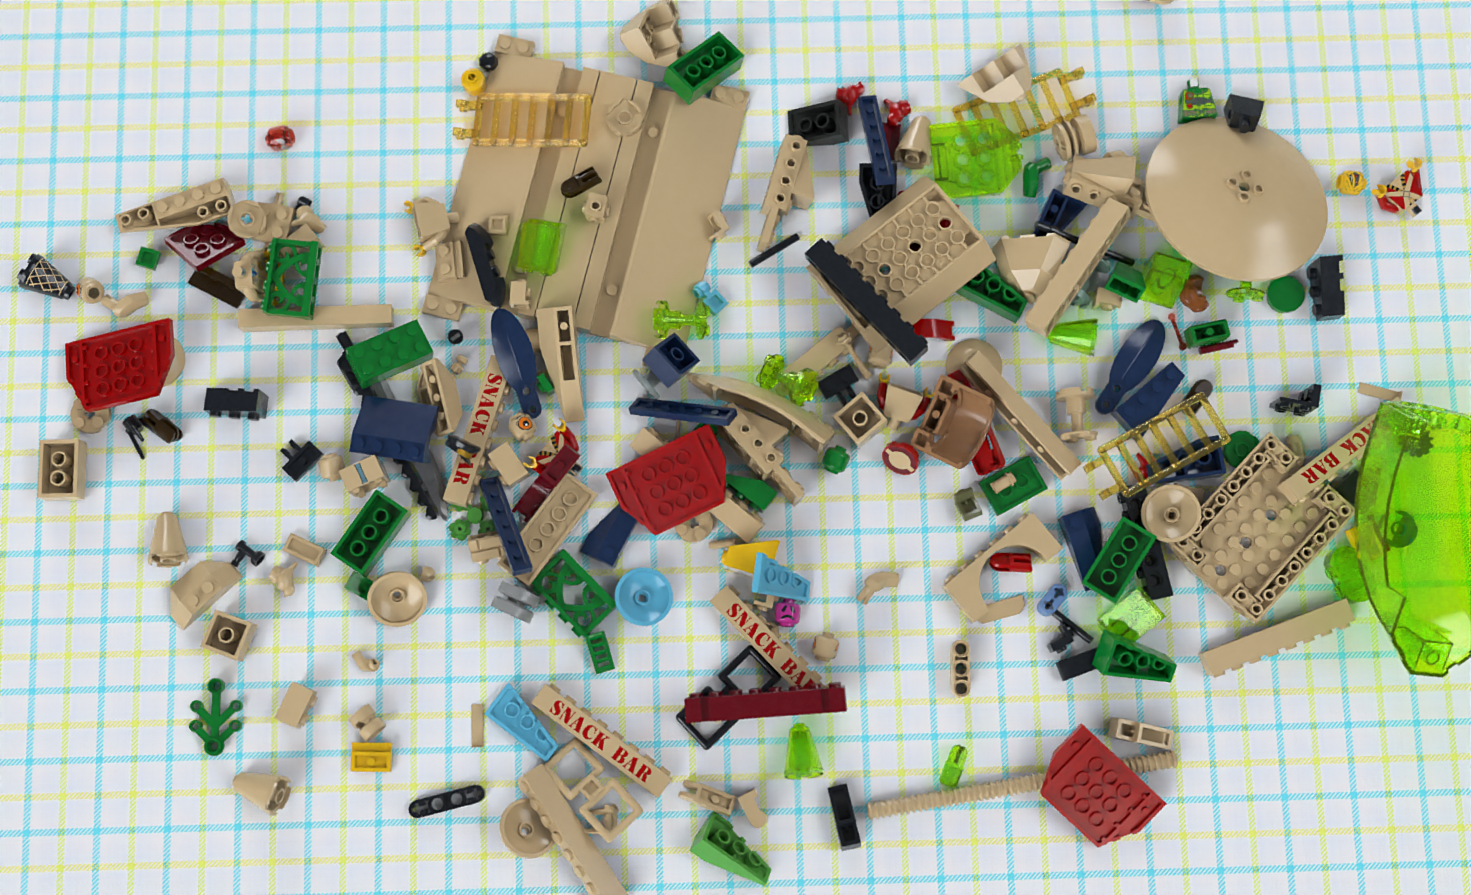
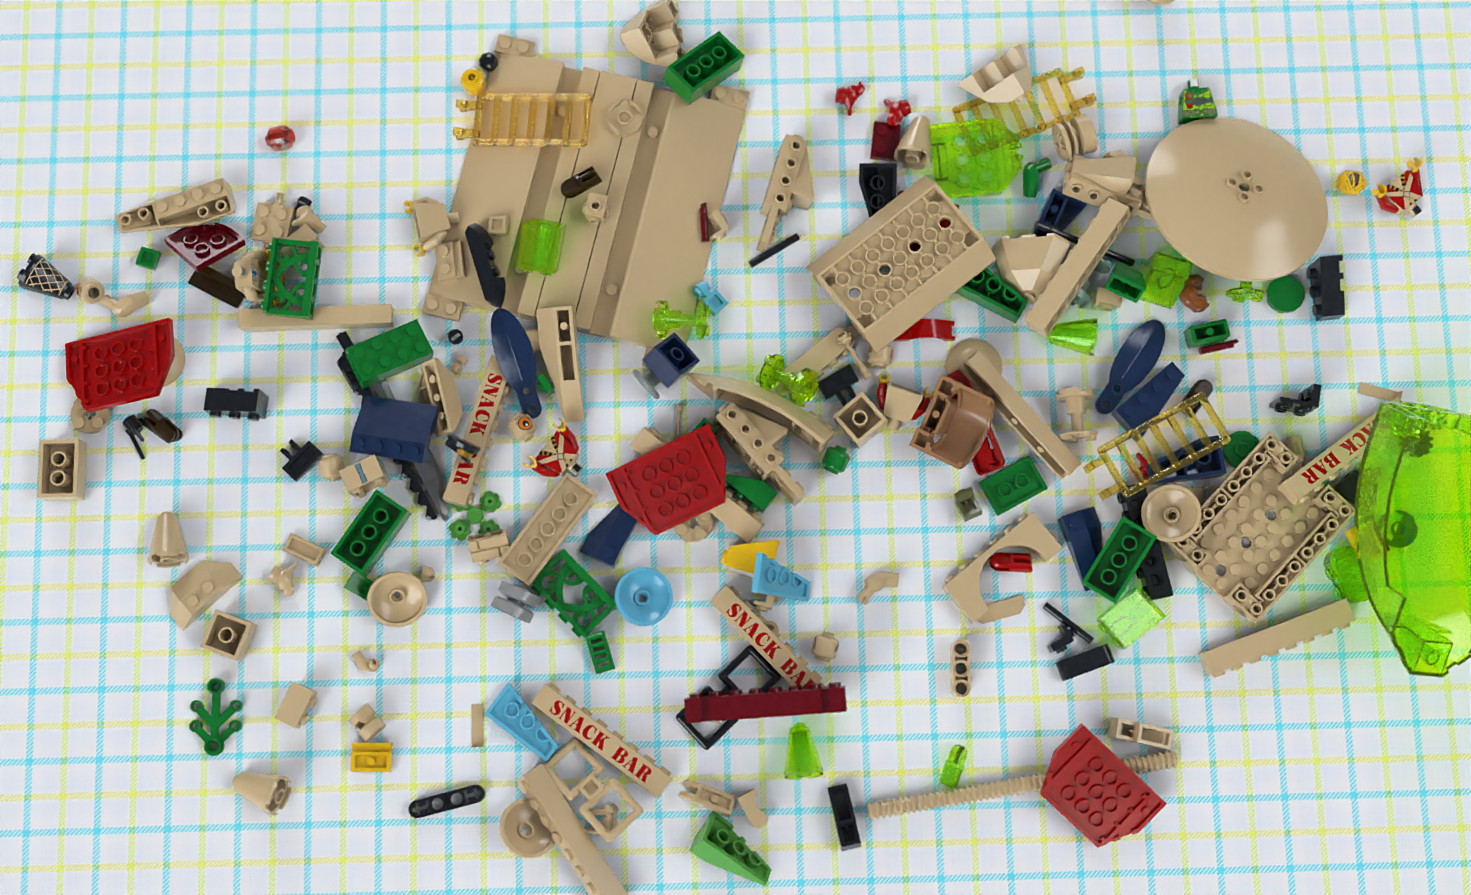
(240, 210): tan plate -> none
(256, 557): black piece -> none
(506, 526): dark blue plate -> none
(508, 465): tan brick -> none
(520, 294): tan brick -> none
(546, 481): dark red piece -> none
(683, 411): dark blue plate -> none
(704, 223): none -> dark red wheel
(722, 543): tan piece -> none
(787, 613): dark pink head -> none
(820, 123): pearl dark grey slope -> none
(866, 302): black brick -> none
(876, 140): dark blue plate -> none
(900, 458): tile -> none
(1003, 482): tan pin -> none
(1048, 597): medium blue beam -> none
(1129, 659): green wedge -> none
(1182, 346): clear red hinge -> none
(1243, 112): black torso -> none

